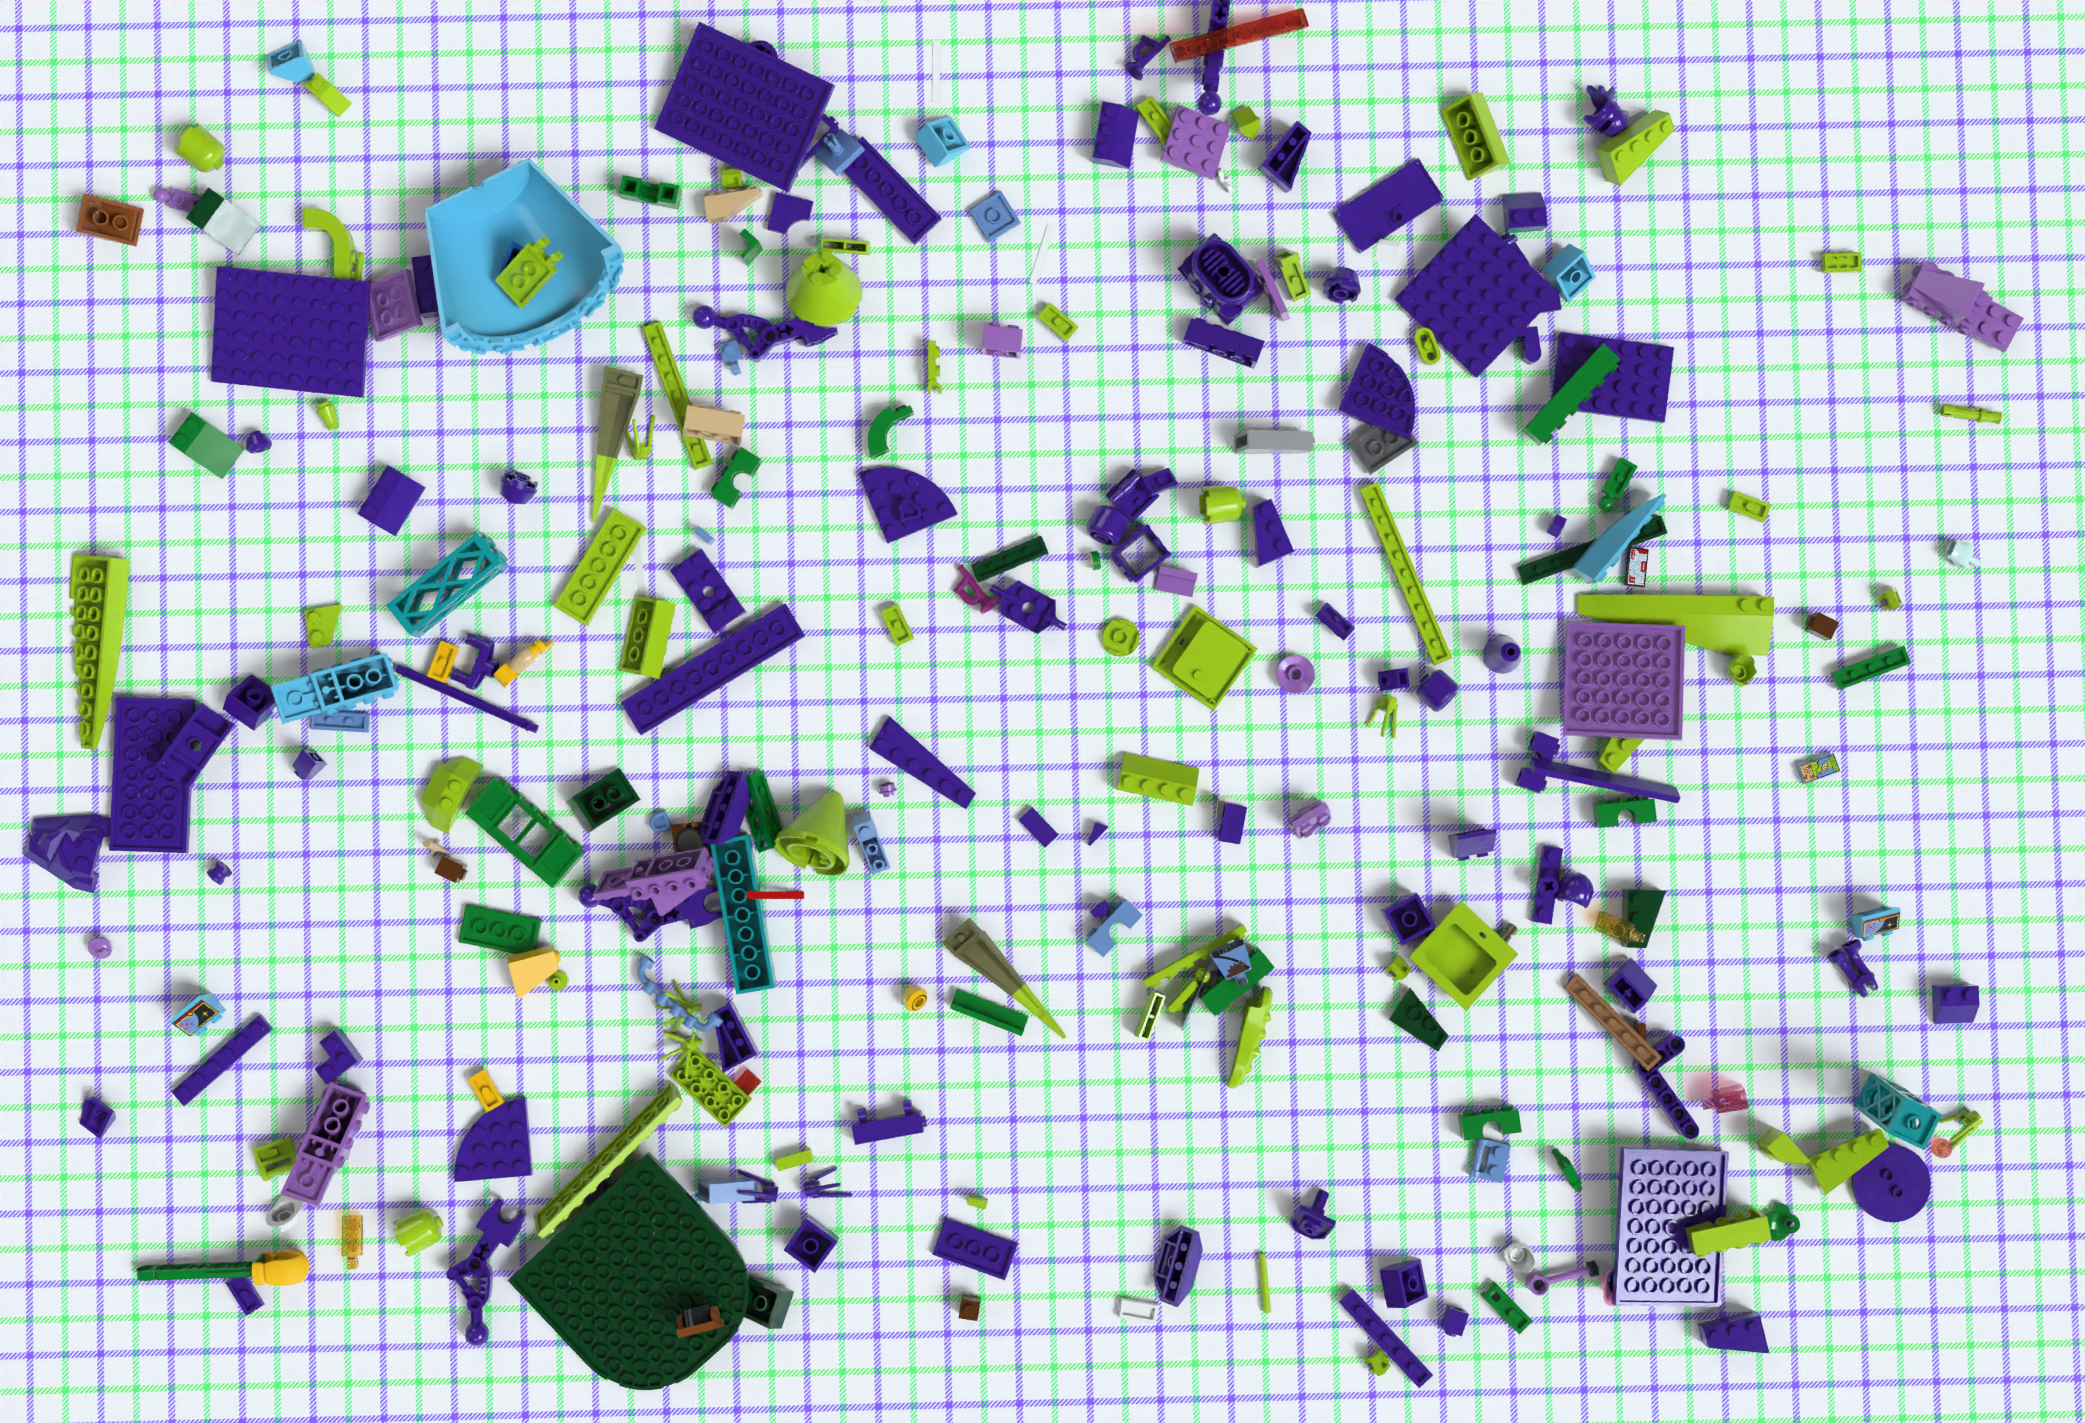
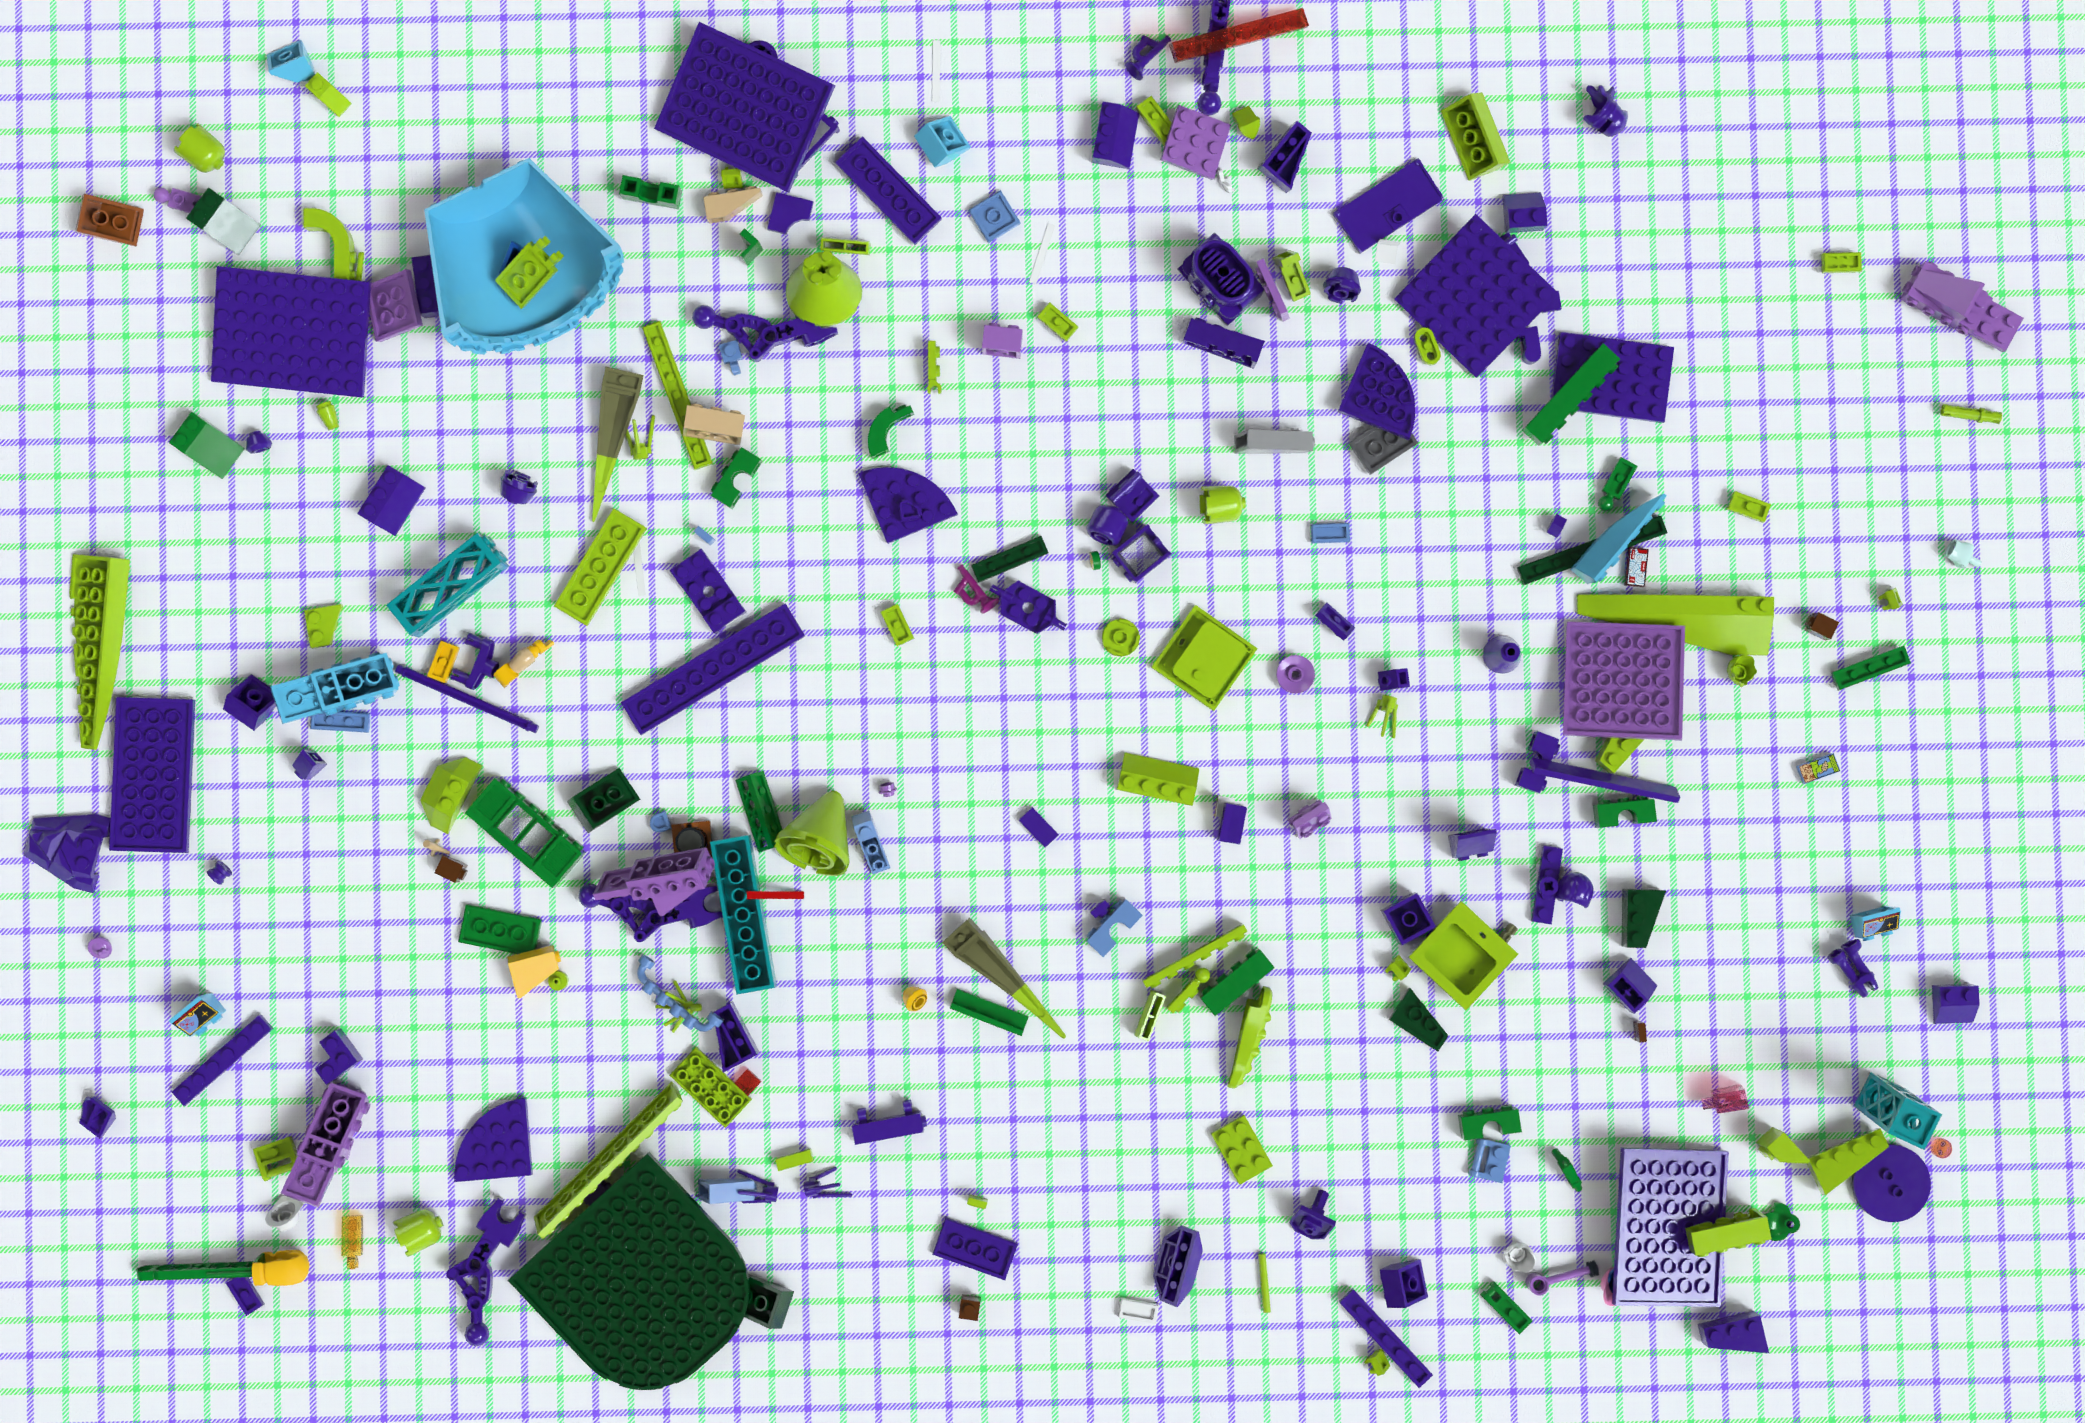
(180, 760): dark purple piece -> none
(486, 1090): yellow plate -> none
(647, 637): lime slope -> none
(687, 1045): lime plant -> none
(698, 1320): piece -> none
(725, 809): dark purple wedge -> none
(811, 1243): dark purple brick -> none
(839, 151): medium blue tile -> none
(908, 754): dark purple wing -> none
(1097, 830): dark purple piece -> none
(1158, 482): dark purple plate -> none
(1176, 581): medium lavender panel -> none
(1196, 998): sticker -> none
(1233, 961): torso -> none
(1241, 1149): none -> lime plate
(1269, 534): dark purple wedge -> none
(1330, 533): none -> medium blue tile
(1405, 573): lime plate -> none
(1437, 690): dark purple head -> none
(1454, 1321): dark purple brick -> none
(1569, 272): medium azure slope -> none
(1613, 1022): medium nougat tile -> none
(1617, 928): clear yellow plate -> none
(1633, 146): lime wedge -> none
(1663, 1087): dark purple beam -> none
(1971, 1122): lime plant -> none

